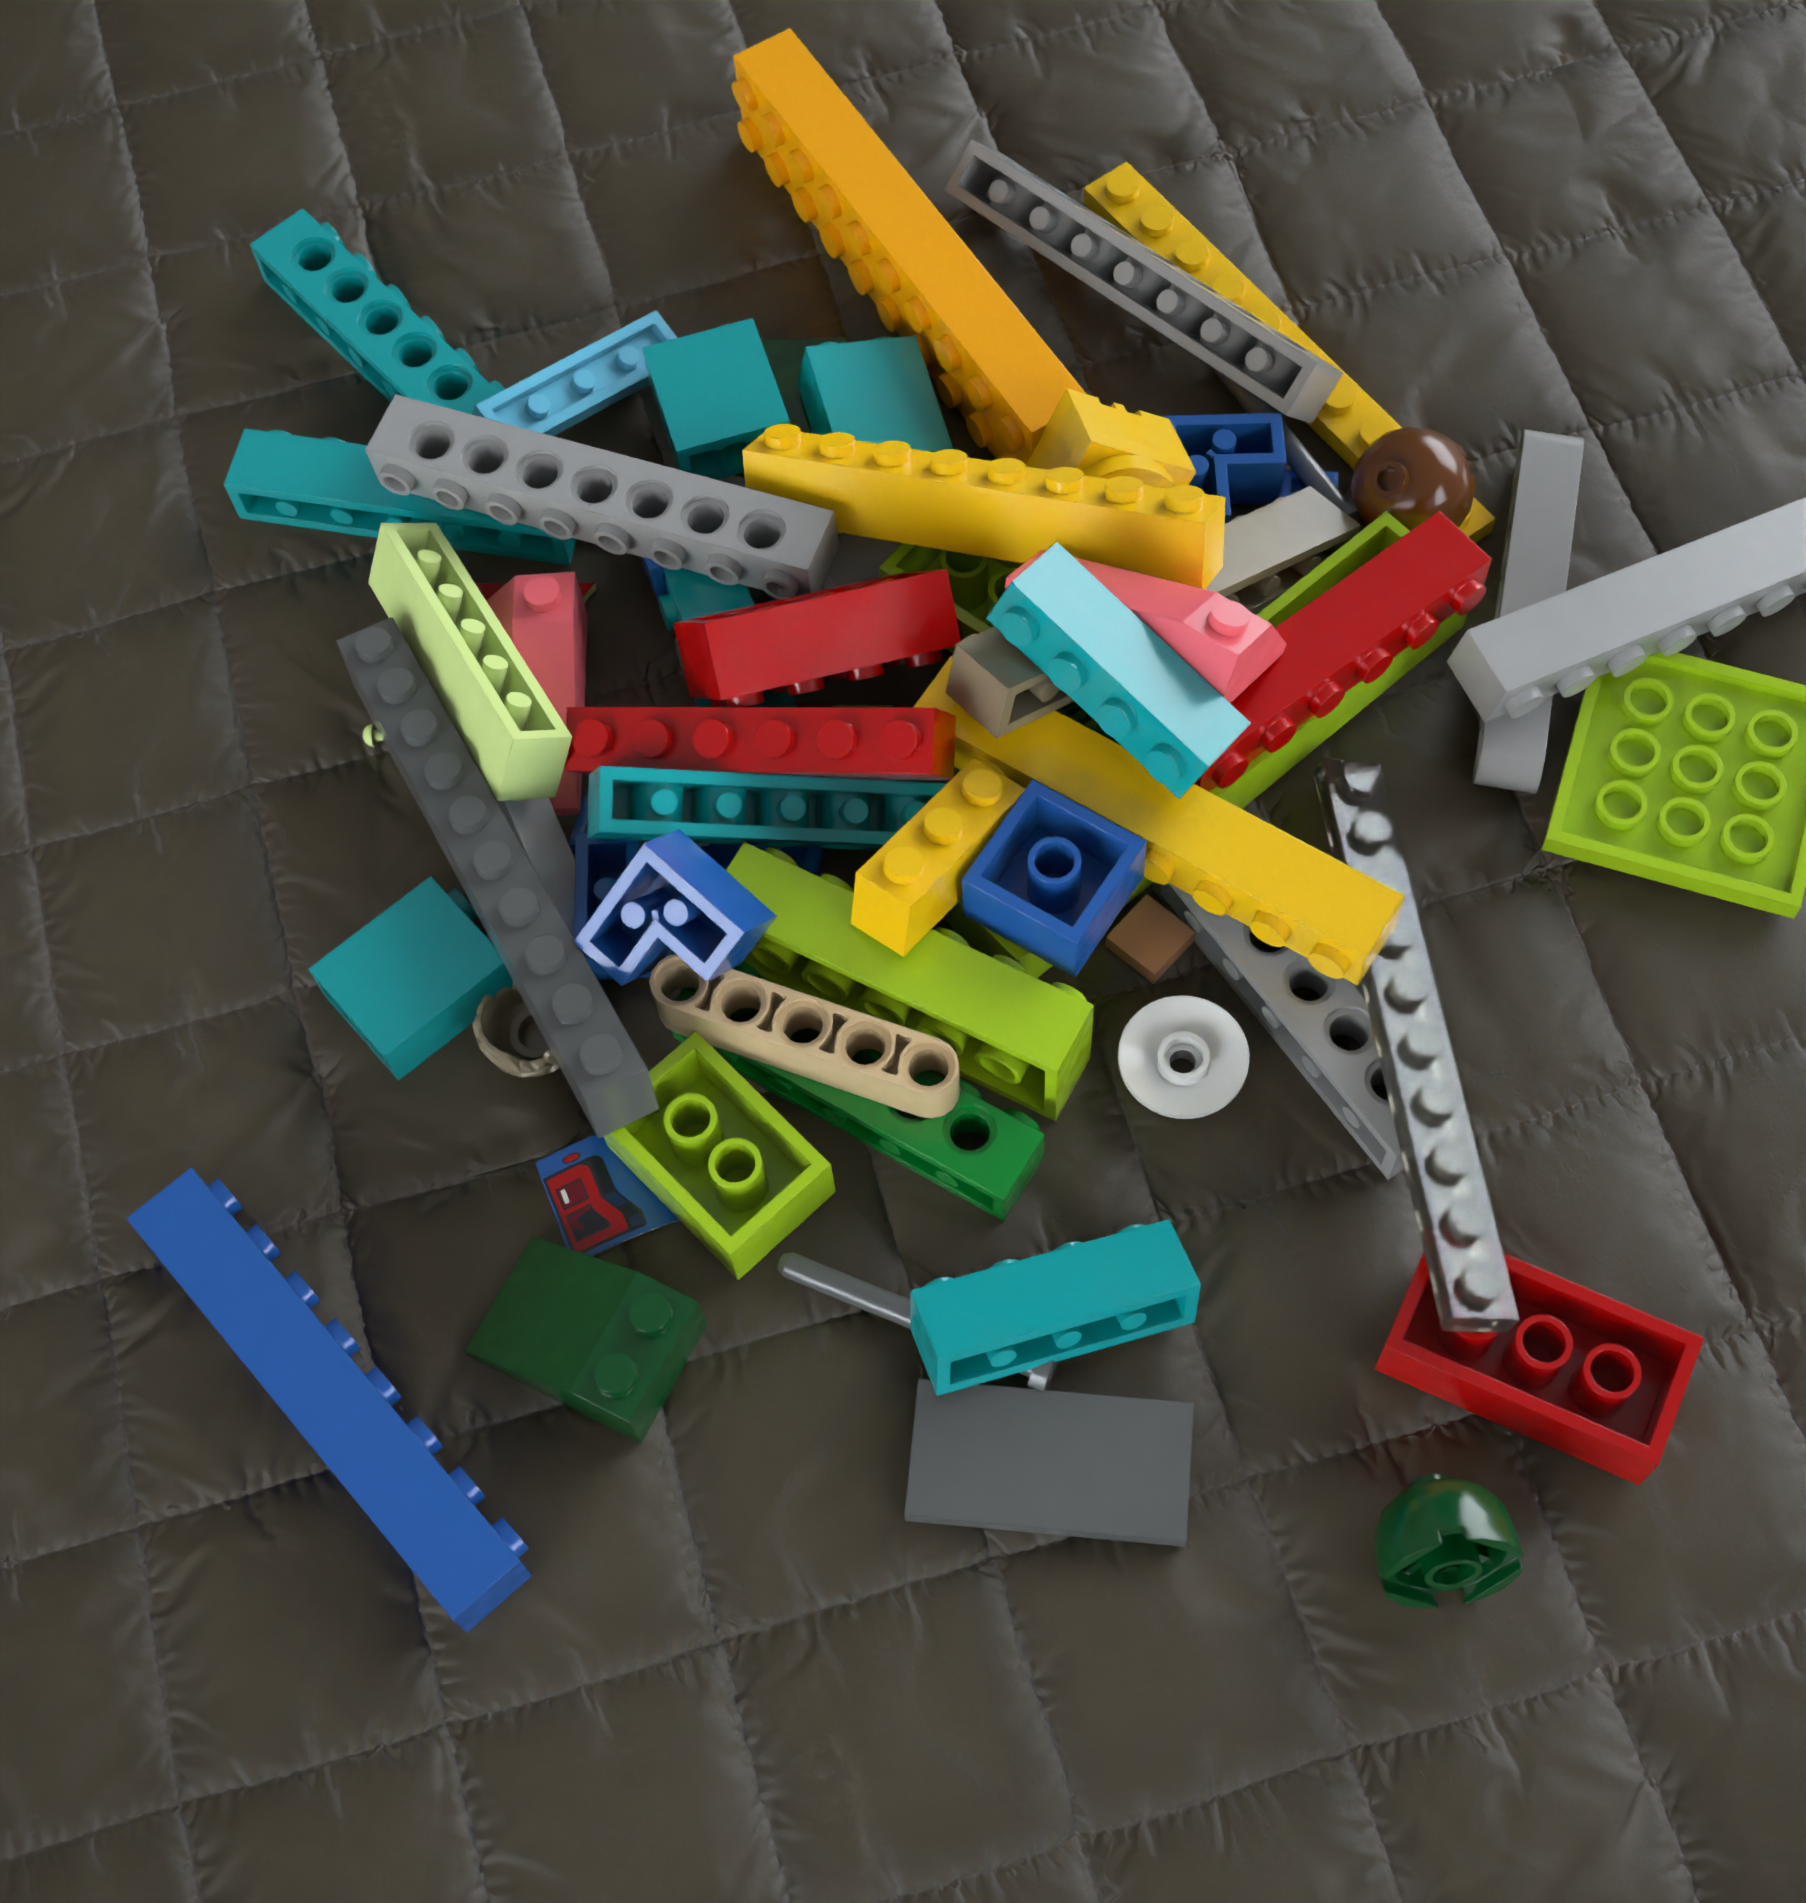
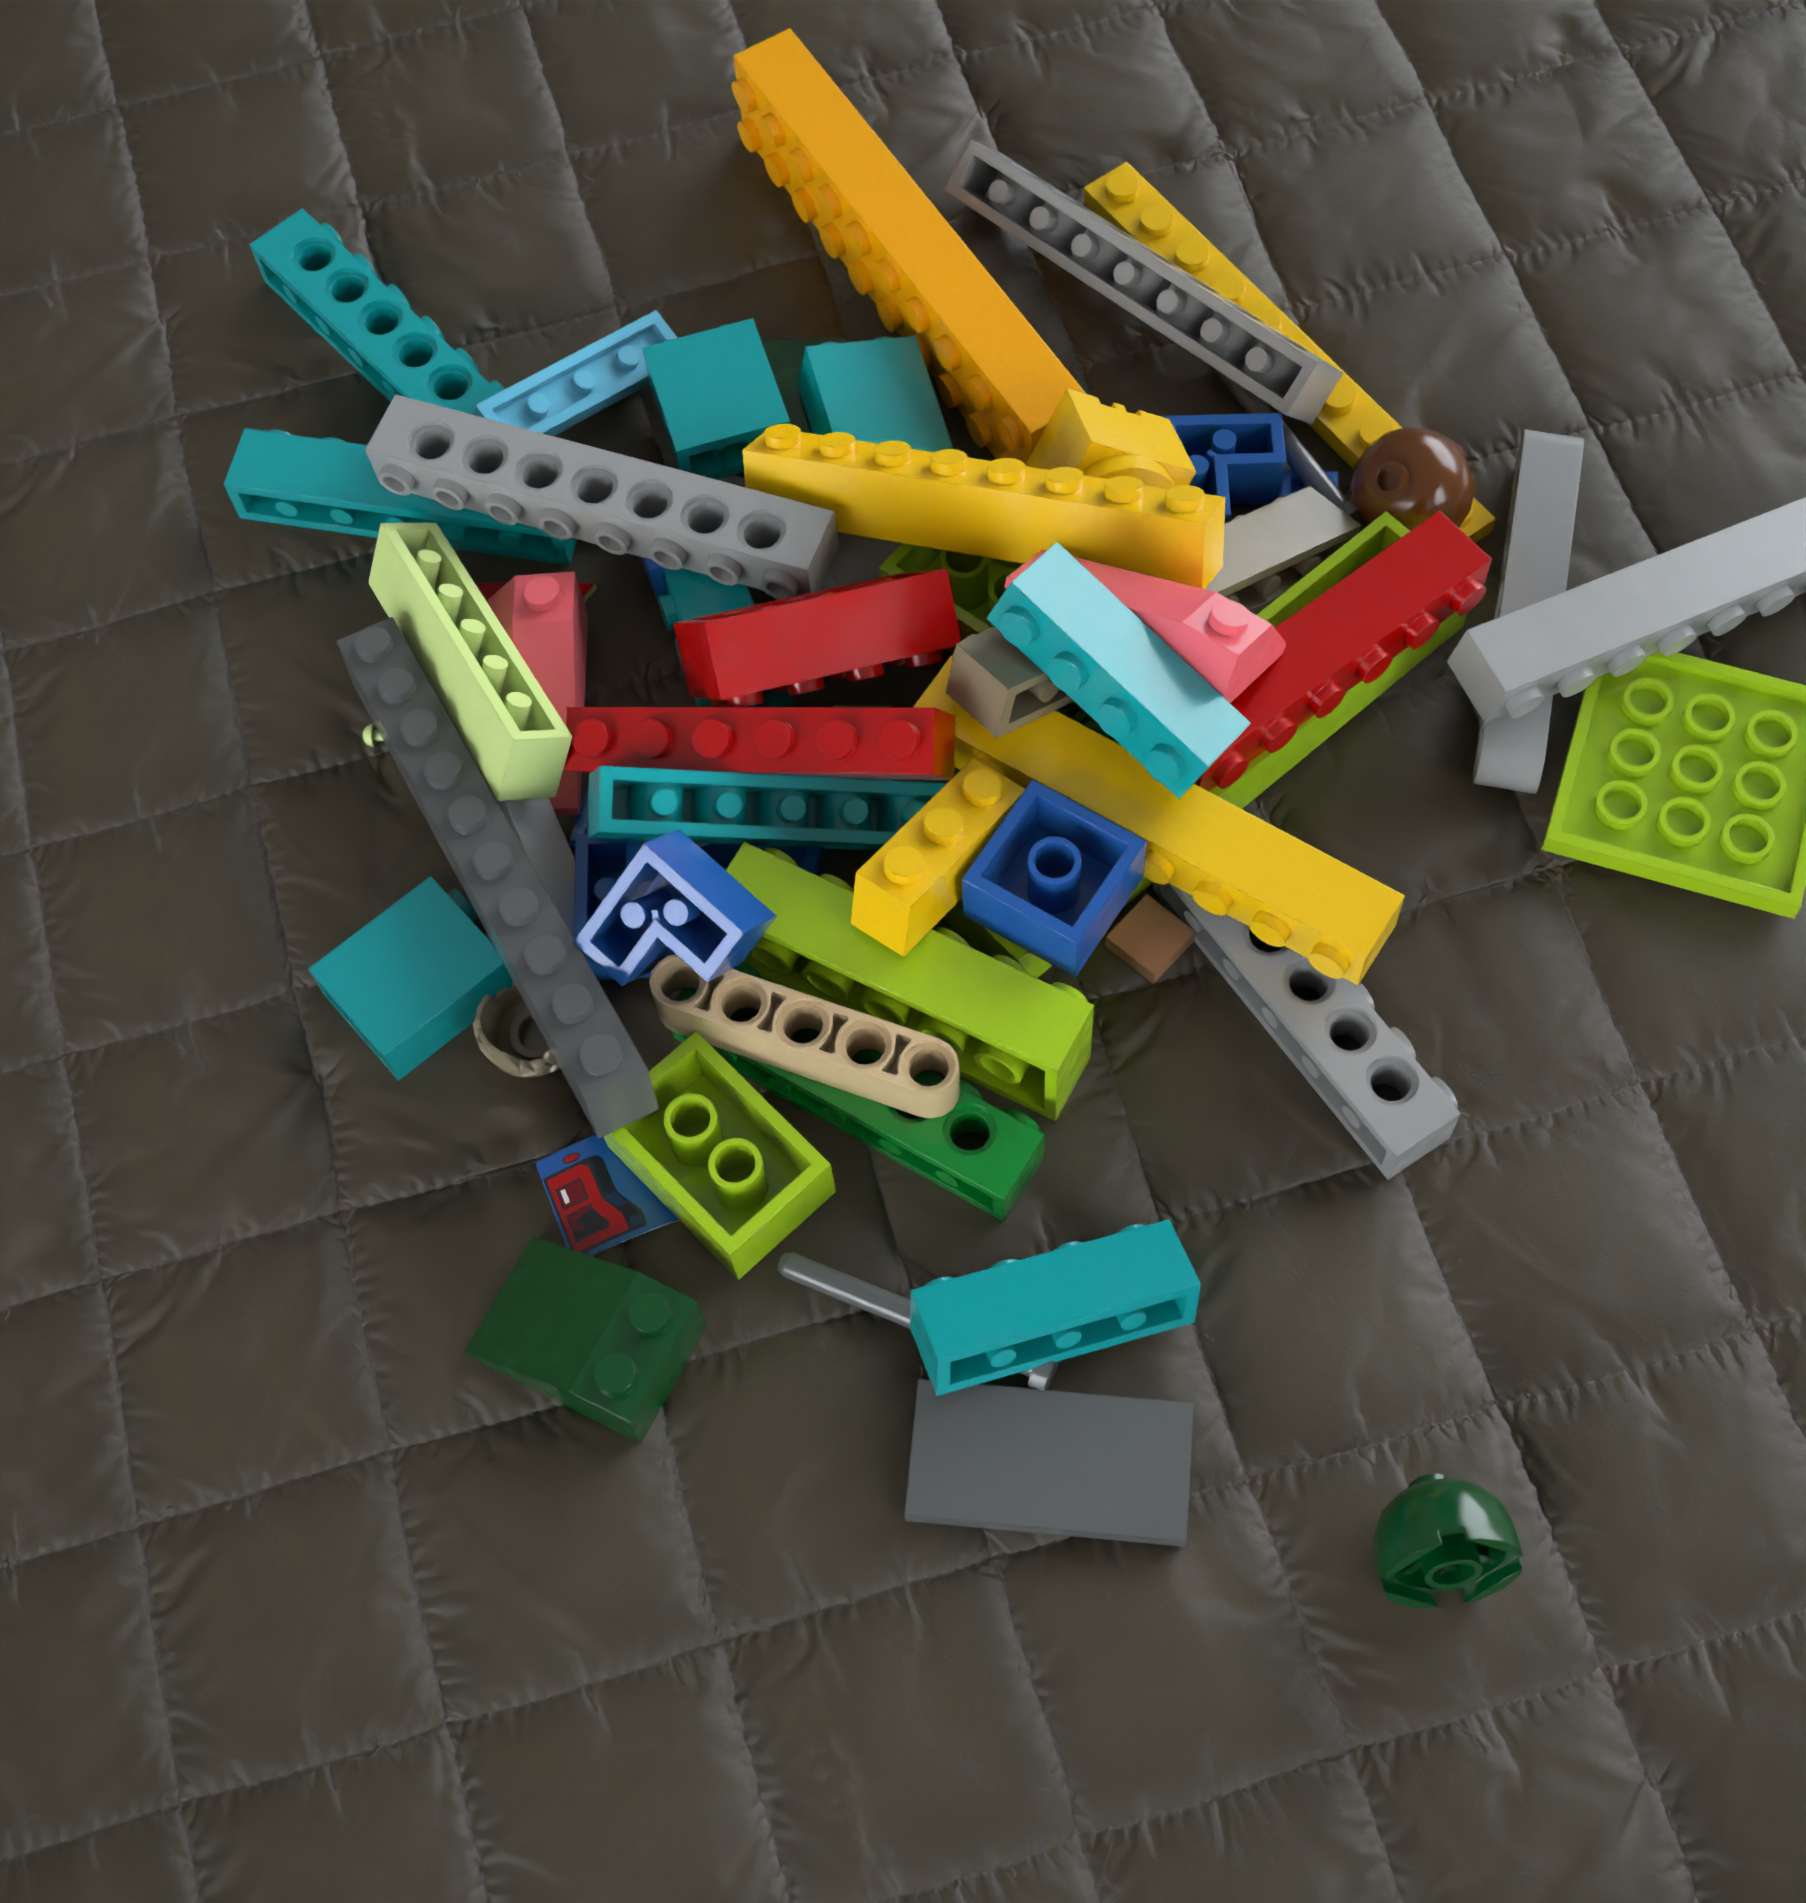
(331, 1401): blue brick -> none
(1187, 1030): white dish -> none
(1420, 1069): clear smoke plate -> none
(1567, 1374): red brick -> none

